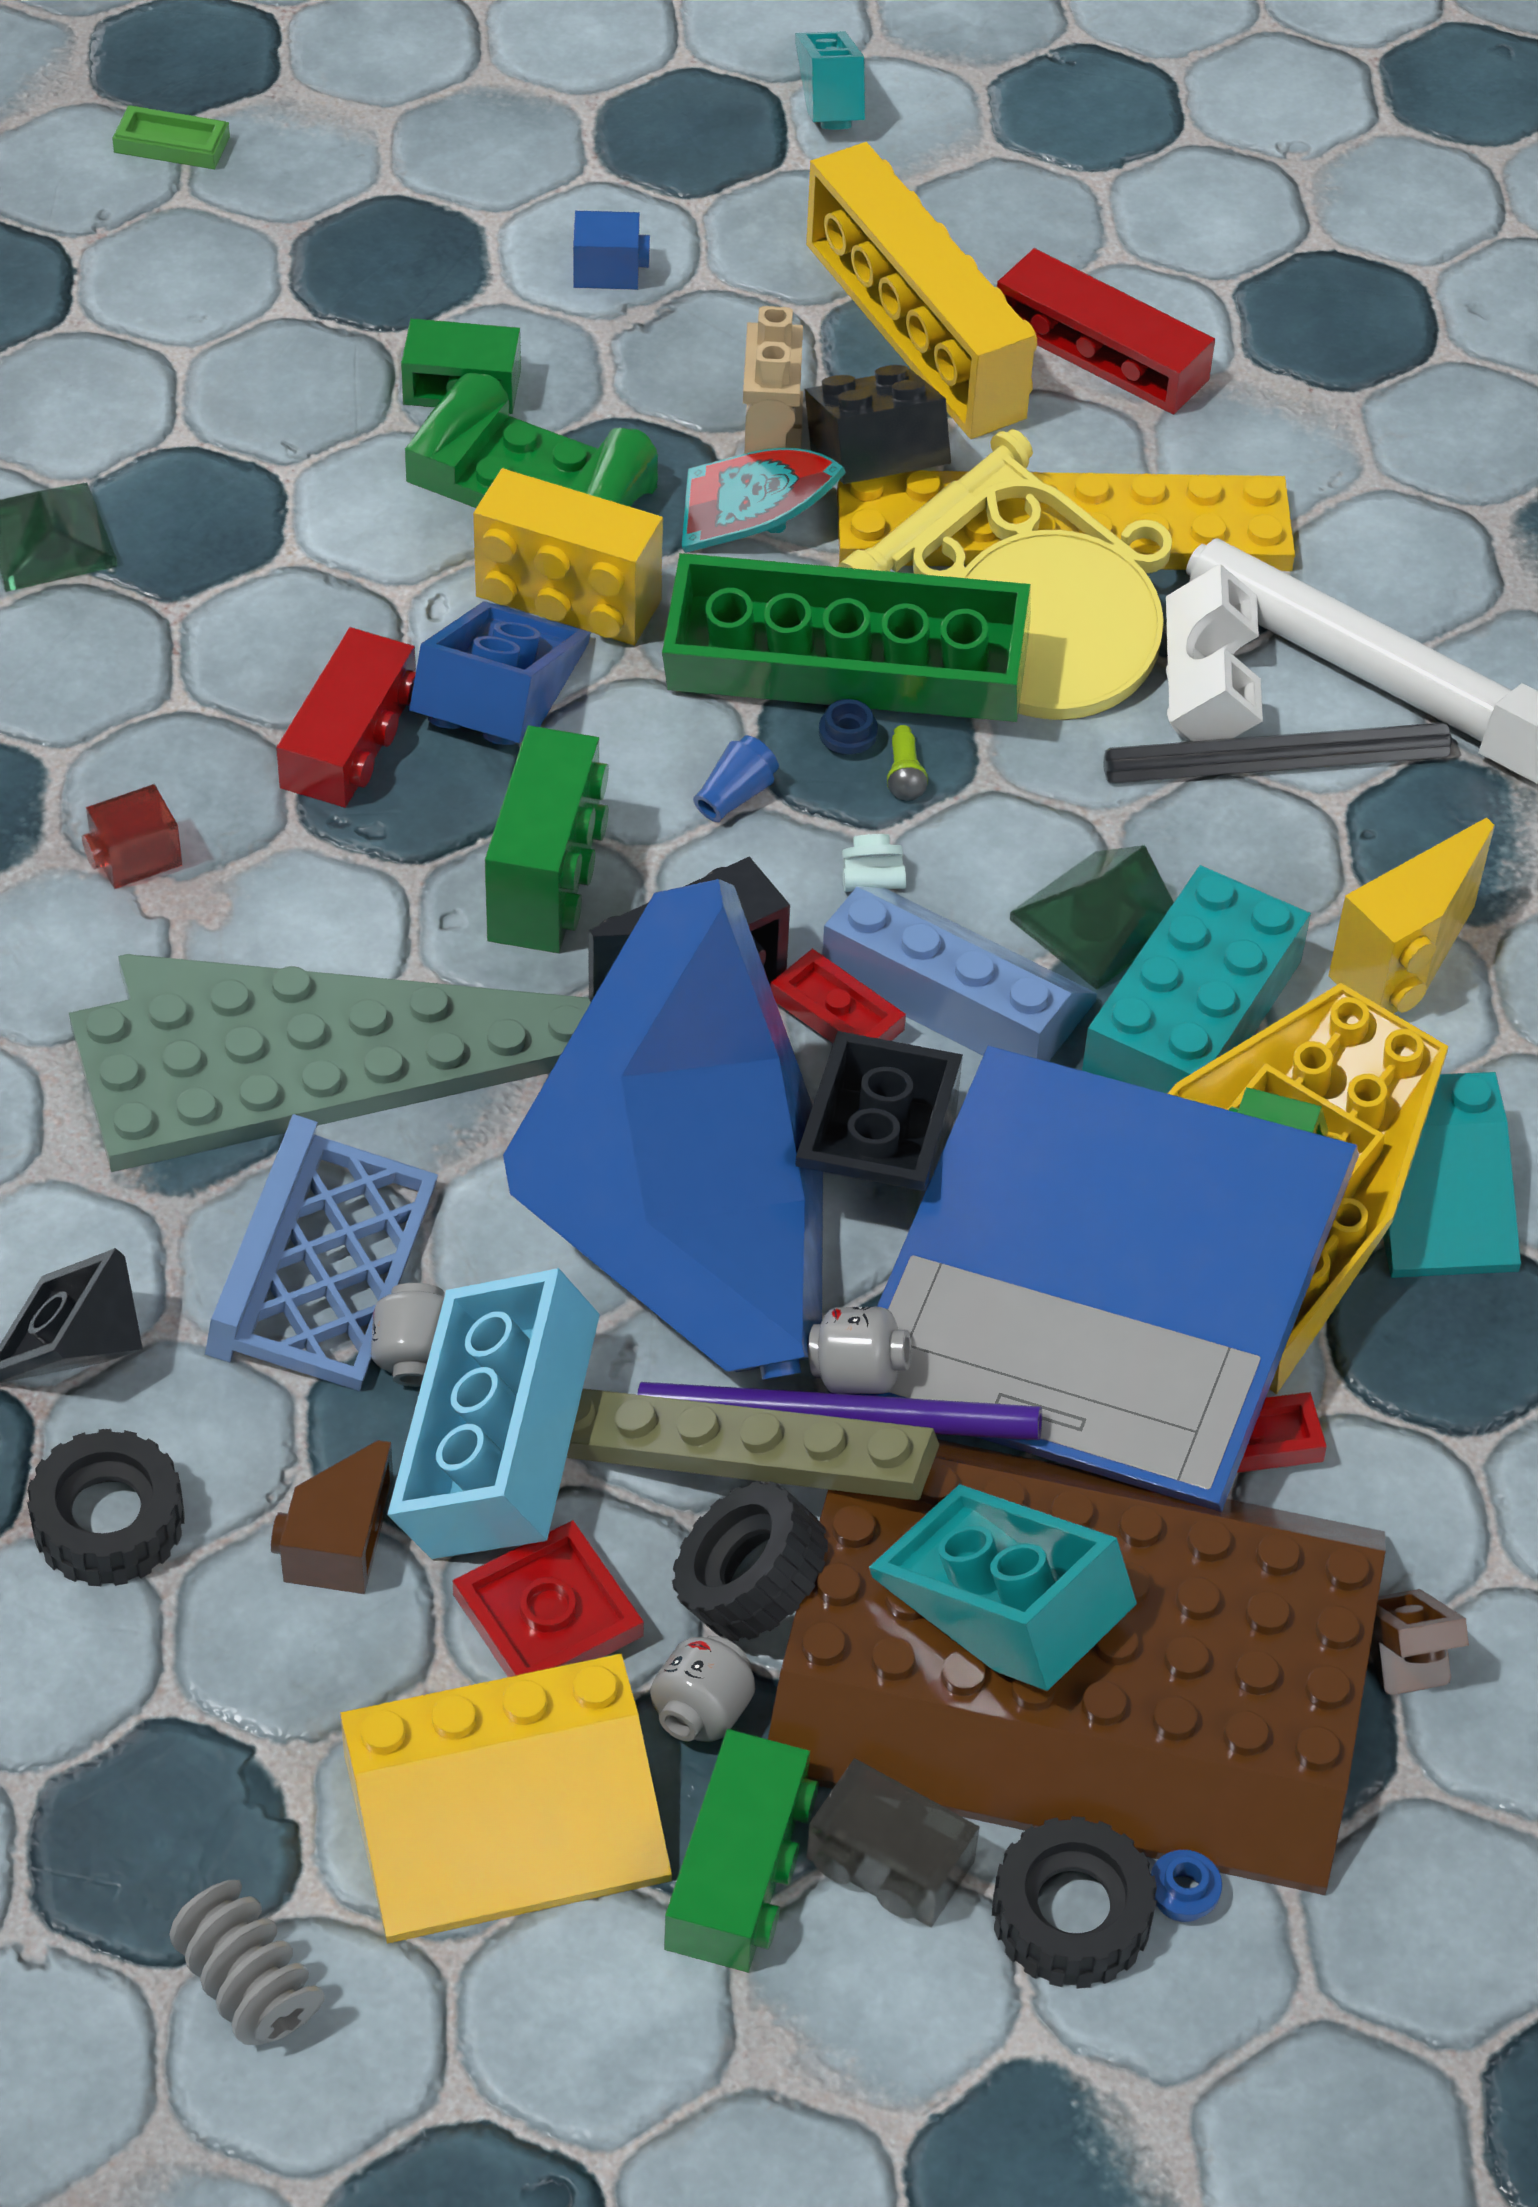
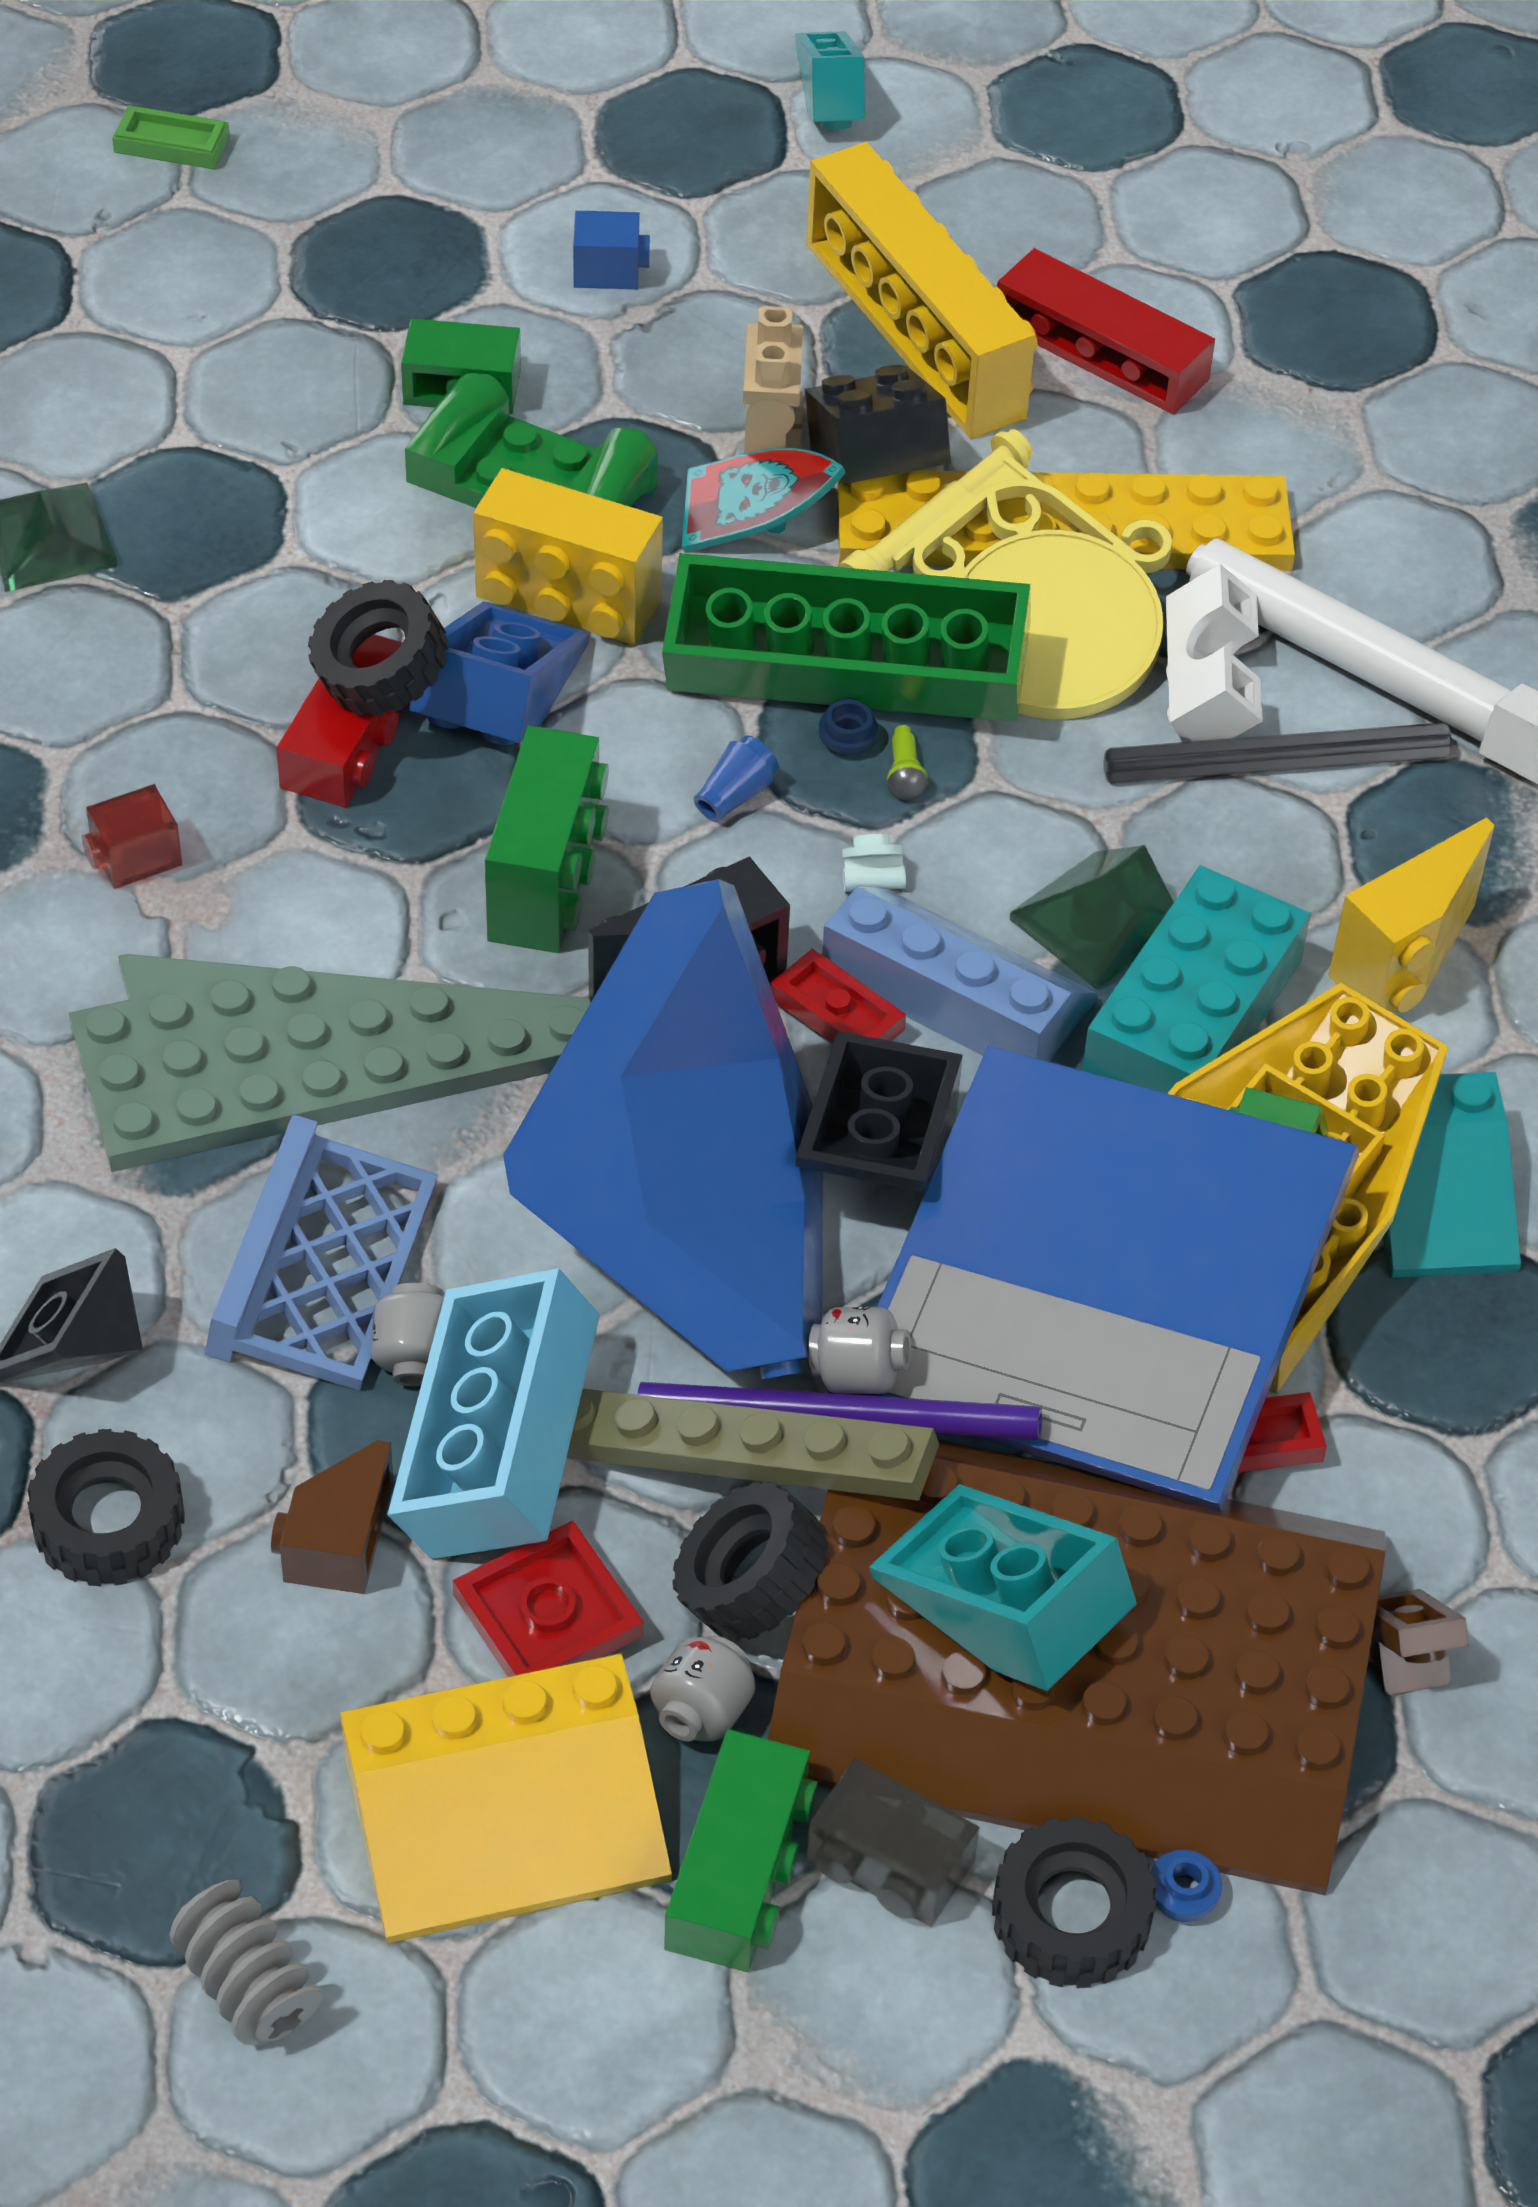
(399, 677): none -> black tyre

